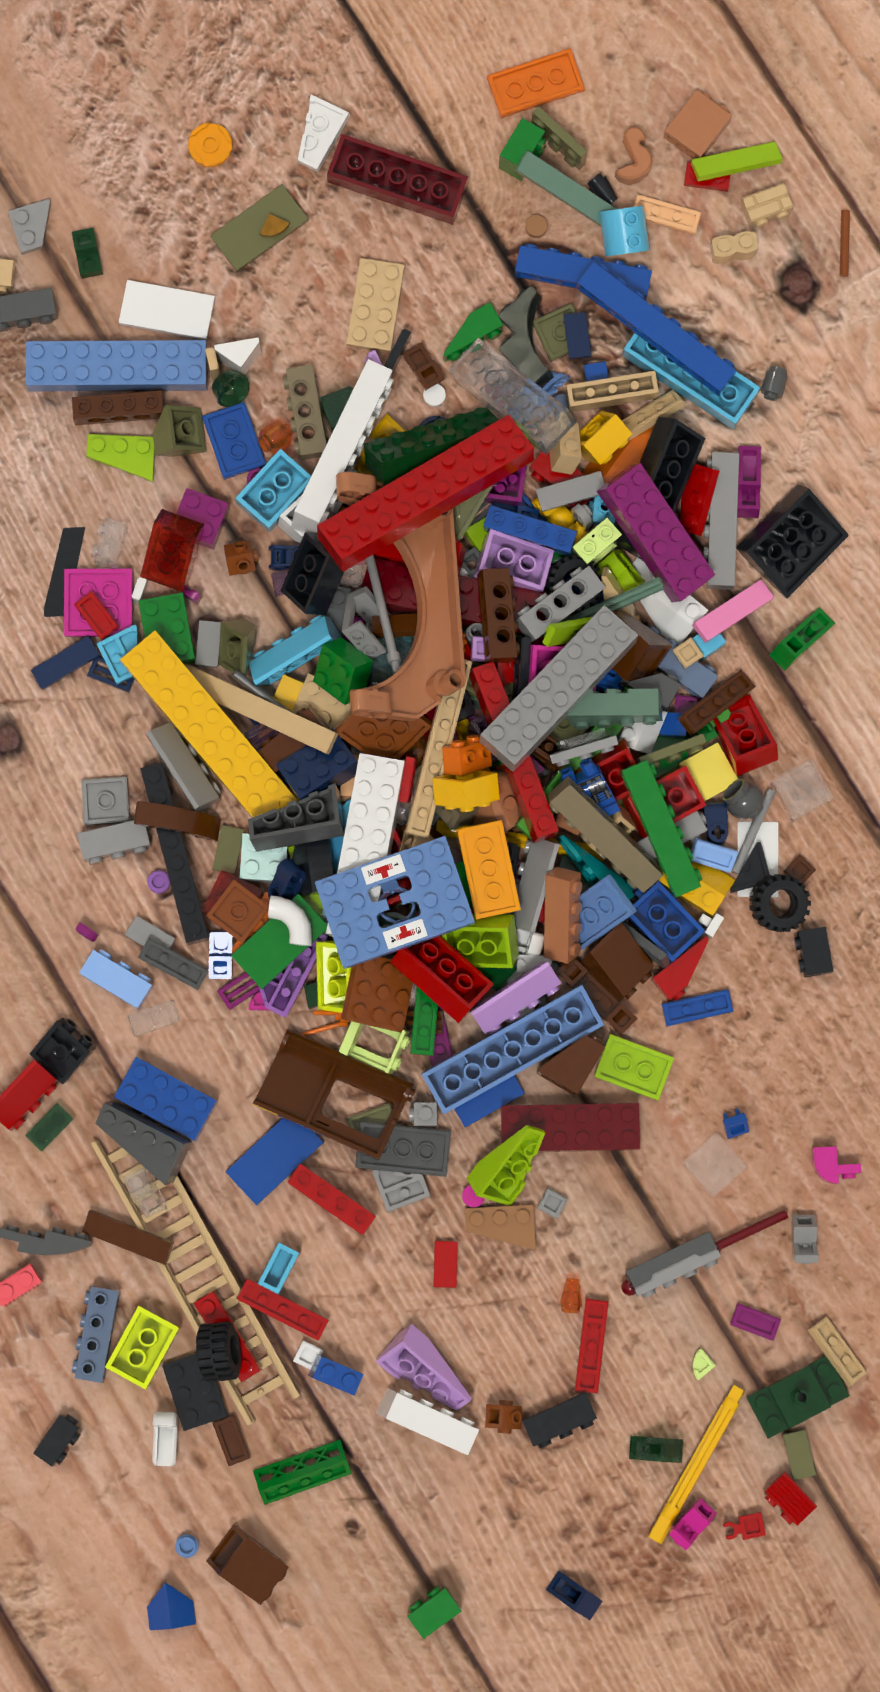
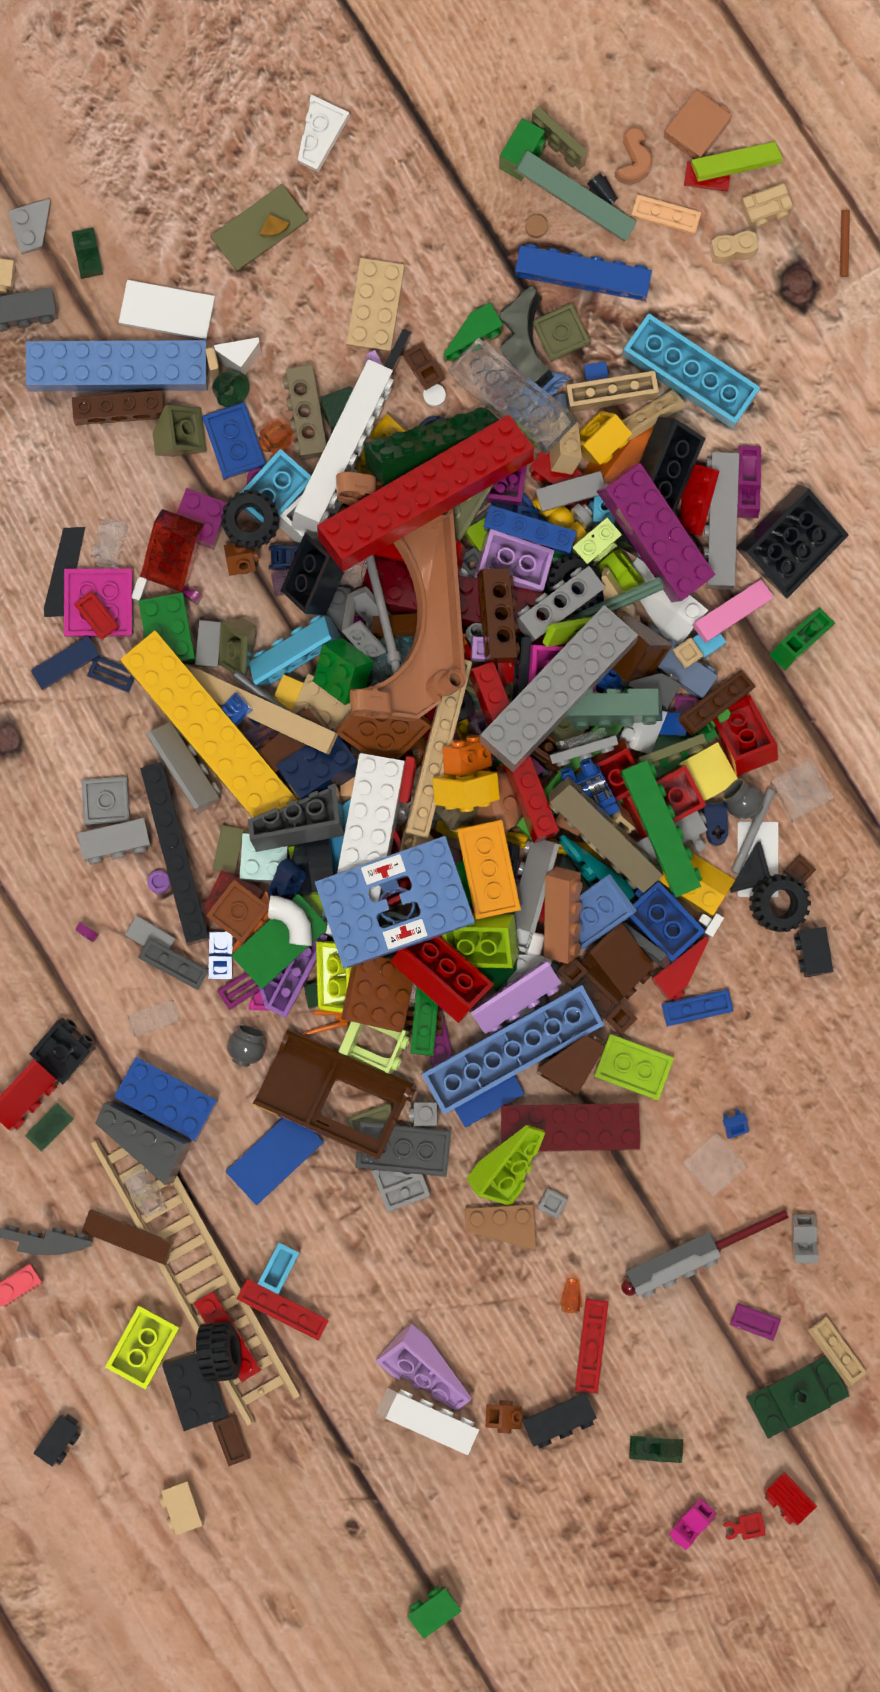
(96, 1335): sand blue brick -> none
(115, 648): medium azure wing -> none
(116, 978): light blue brick -> none
(127, 453): lime wing -> none
(165, 1438): white animal -> none
(170, 1609): blue slope -> none
(177, 819): reddish brown slope -> none
(181, 1508): none -> tan brick
(186, 1546): medium blue plate -> none
(210, 145): light orange tile -> none
(236, 708): none -> blue tile
(245, 500): none -> black tyre
(246, 1045): none -> dark grey piece
(247, 1564): reddish brown slope -> none
(303, 1476): green fence -> none
(307, 1354): white tile -> none
(331, 1199): red brick -> none
(335, 1374): blue brick -> none
(397, 179): dark red brick -> none
(445, 1264): red tile -> none
(470, 1198): dark pink tile -> none
(535, 83): orange tile -> none
(574, 1595): dark blue slope -> none
(577, 336): dark blue tile -> none
(624, 231): medium azure brick -> none
(656, 328): blue brick -> none
(696, 1465): yellow piece -> none
(701, 1364): yellowish green tile -> none
(713, 855): light blue tile -> none
(774, 383): dark grey brick -> none
(799, 1454): olive tile -> none
(827, 1168): dark pink brick -> none

